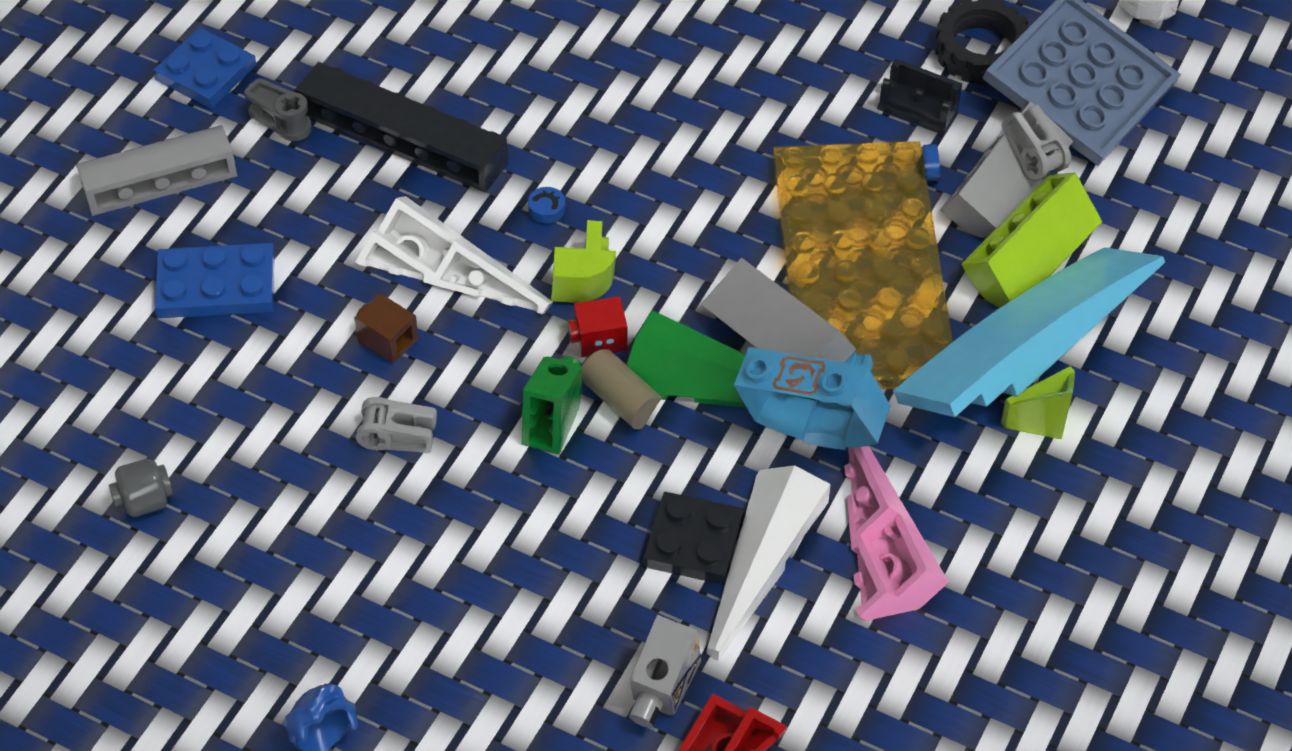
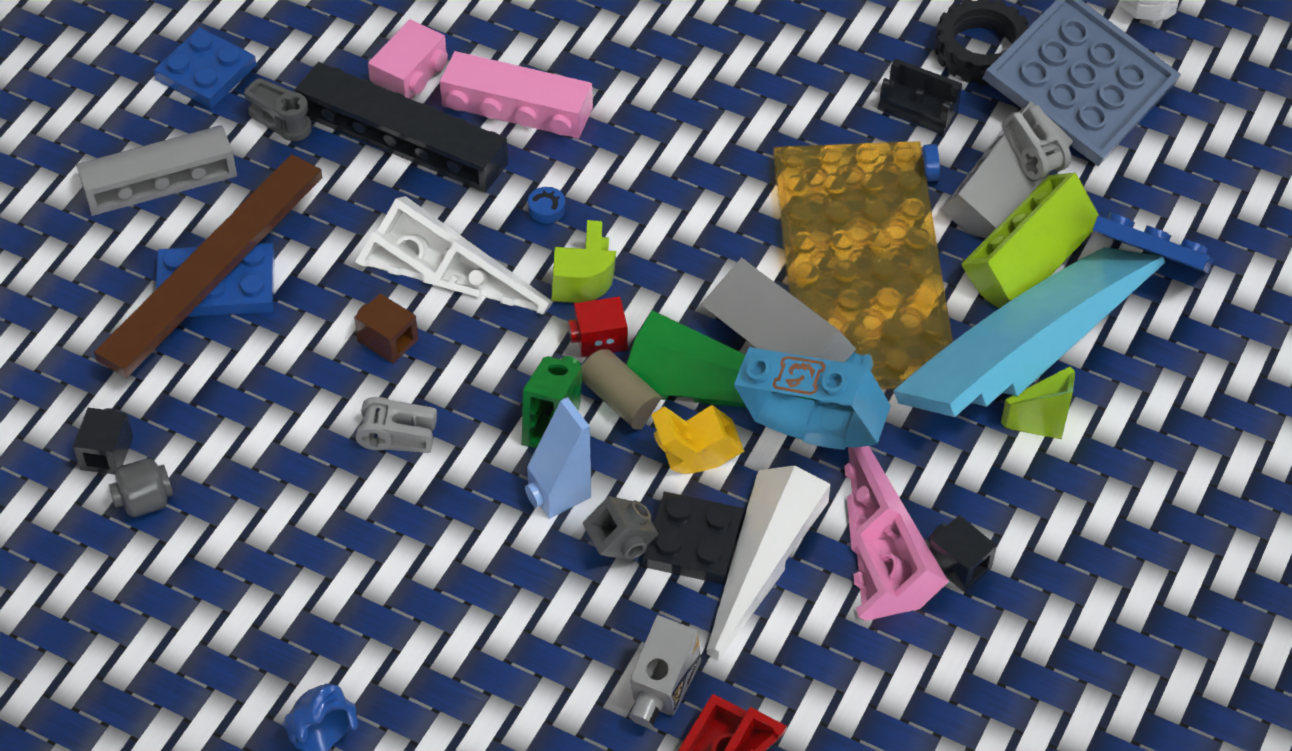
(103, 440): none -> black brick
(207, 266): none -> reddish brown tile
(409, 59): none -> bright pink brick
(516, 94): none -> bright pink brick
(561, 463): none -> light blue slope
(620, 528): none -> dark grey brick
(699, 442): none -> yellow brick
(962, 552): none -> black brick
(1154, 242): none -> blue plate

